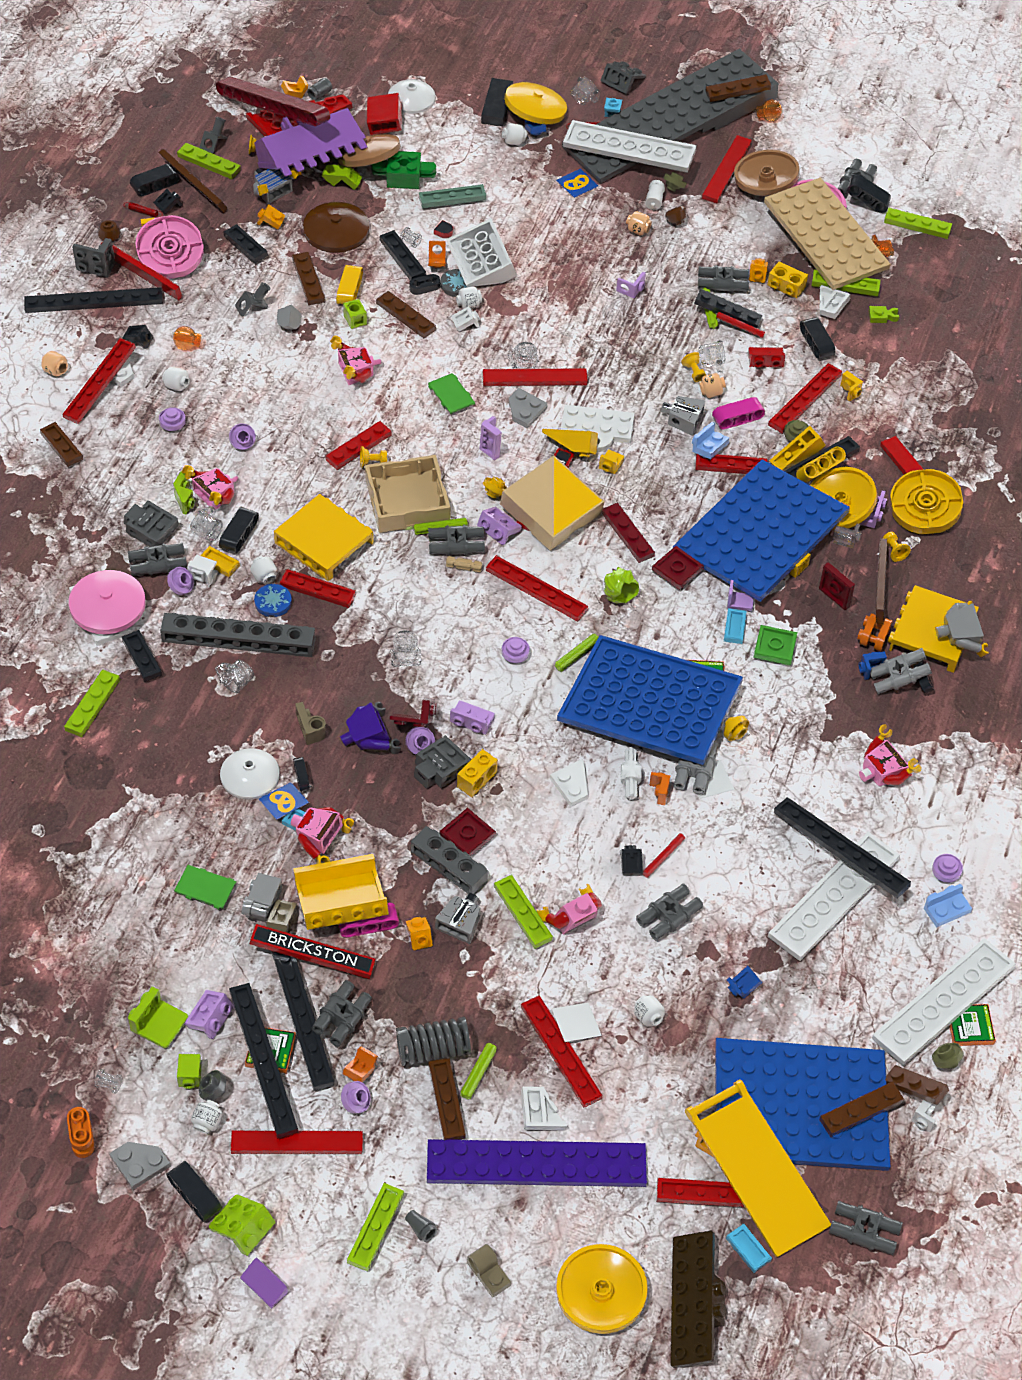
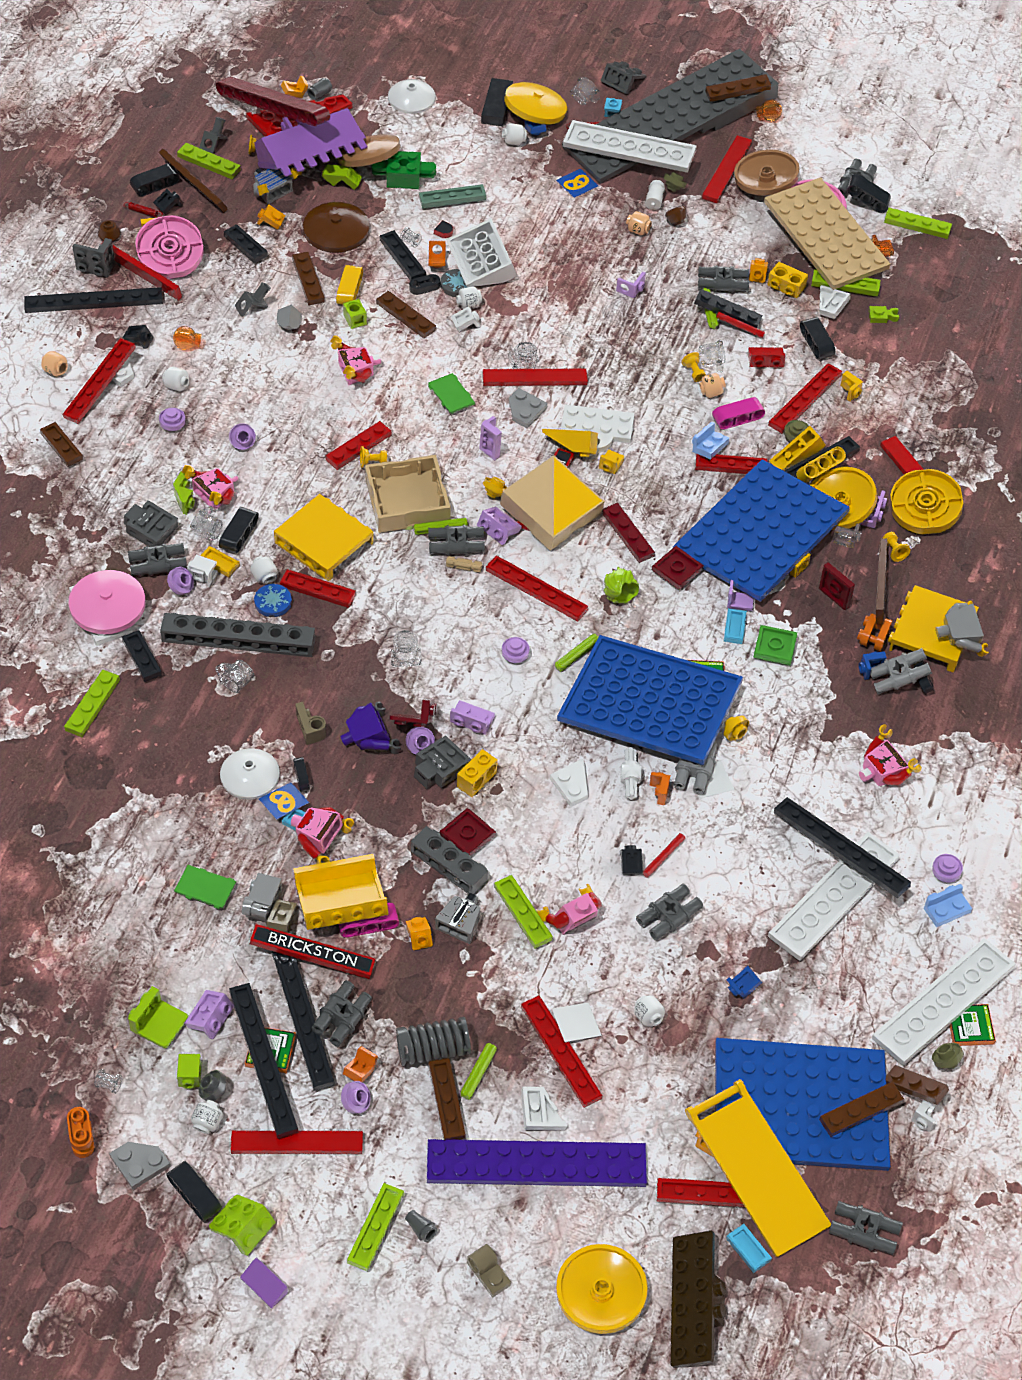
(384, 113): red brick -> none
(684, 413): light grey torso -> none

